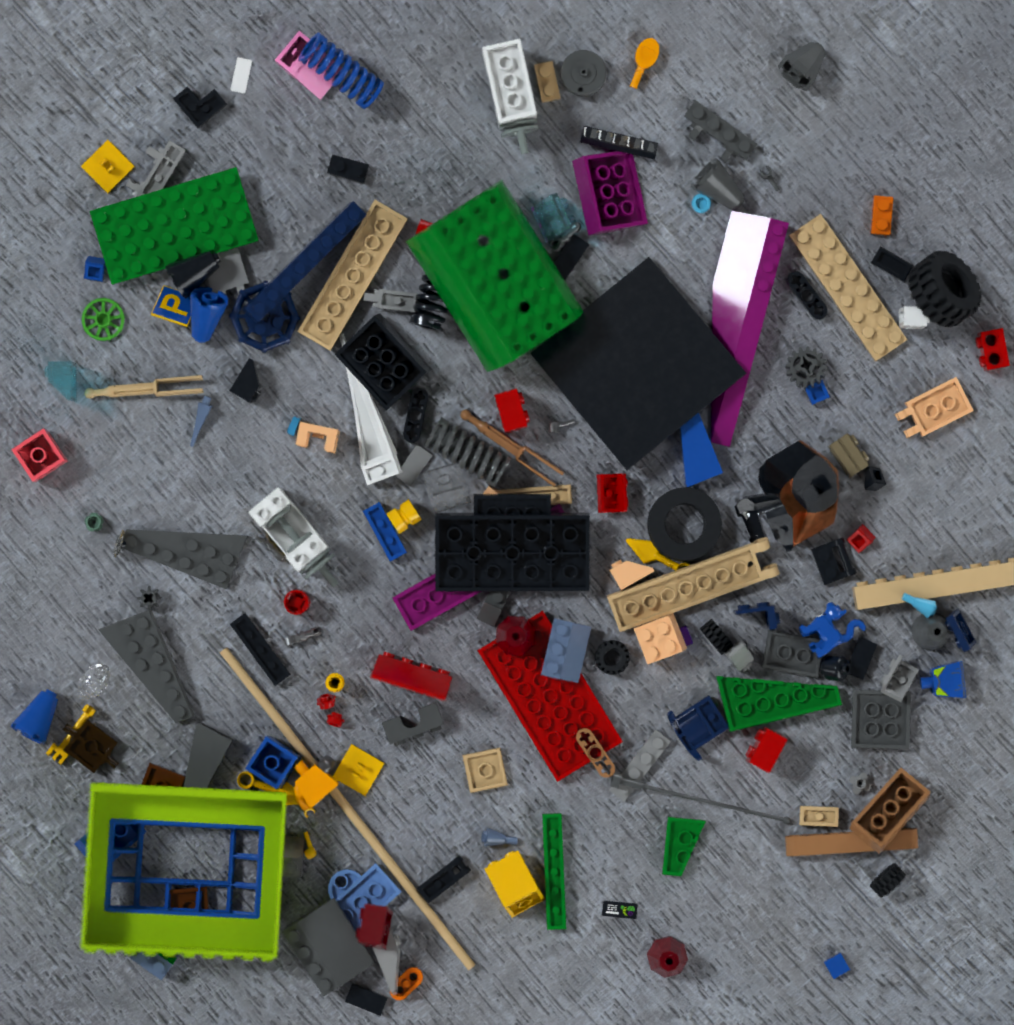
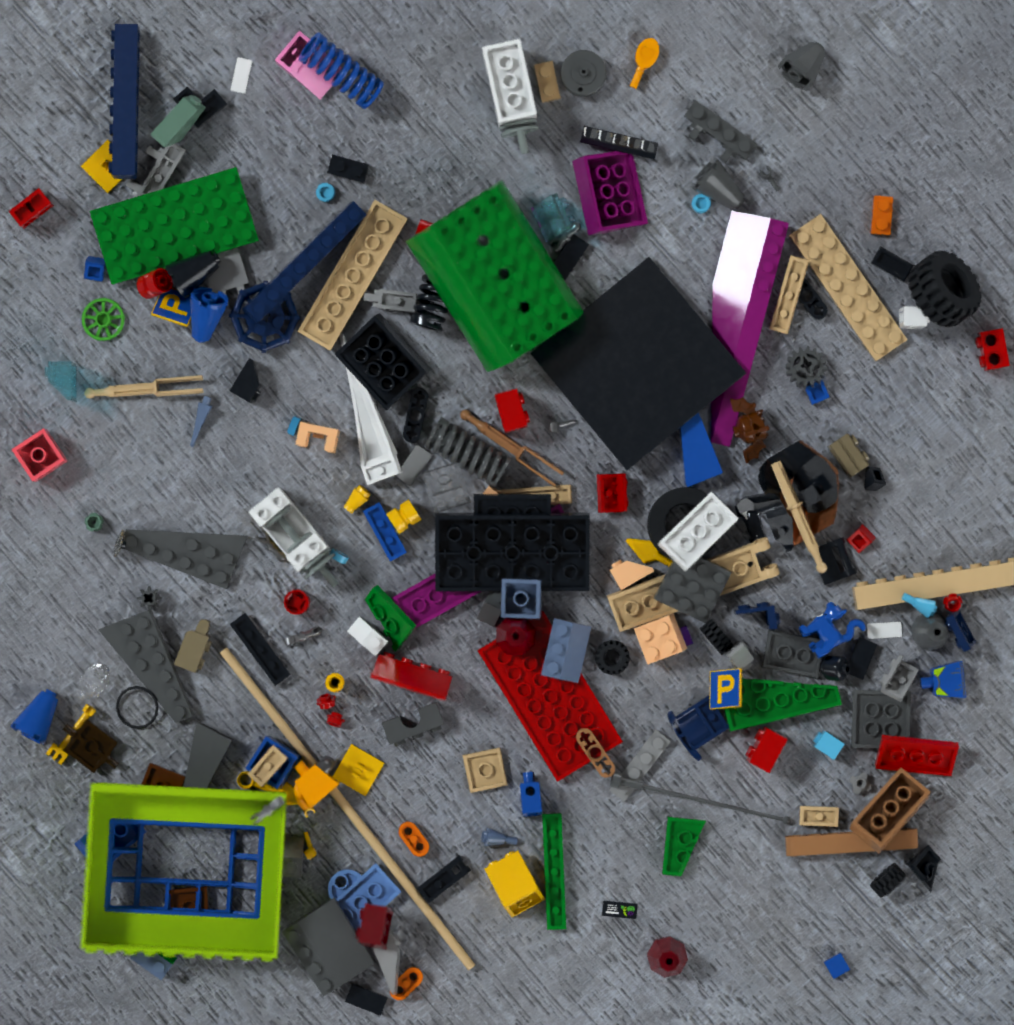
(31, 208): none -> red brick
(125, 101): none -> dark blue brick
(152, 695): none -> black piece
(154, 283): none -> red wheel
(178, 121): none -> sand green slope
(193, 647): none -> dark tan hinge
(267, 810): none -> flat silver piece
(268, 766): none -> tan plate
(325, 192): none -> medium azure tile
(339, 556): none -> medium azure tile
(357, 498): none -> yellow cone
(367, 636): none -> white slope
(394, 620): none -> green wing
(413, 838): none -> orange plate
(521, 598): none -> sand blue slope
(530, 804): none -> blue torso
(694, 590): none -> dark grey plate
(698, 531): none -> white plate
(725, 689): none -> blue piece
(750, 427): none -> reddish brown helmet
(789, 294): none -> tan tile
(794, 506): none -> tan piece
(828, 744): none -> medium azure brick
(884, 630): none -> white sticker
(916, 755): none -> red plate
(925, 866): none -> black slope
(936, 408): light nougat tile -> none
(956, 605): none -> red plate

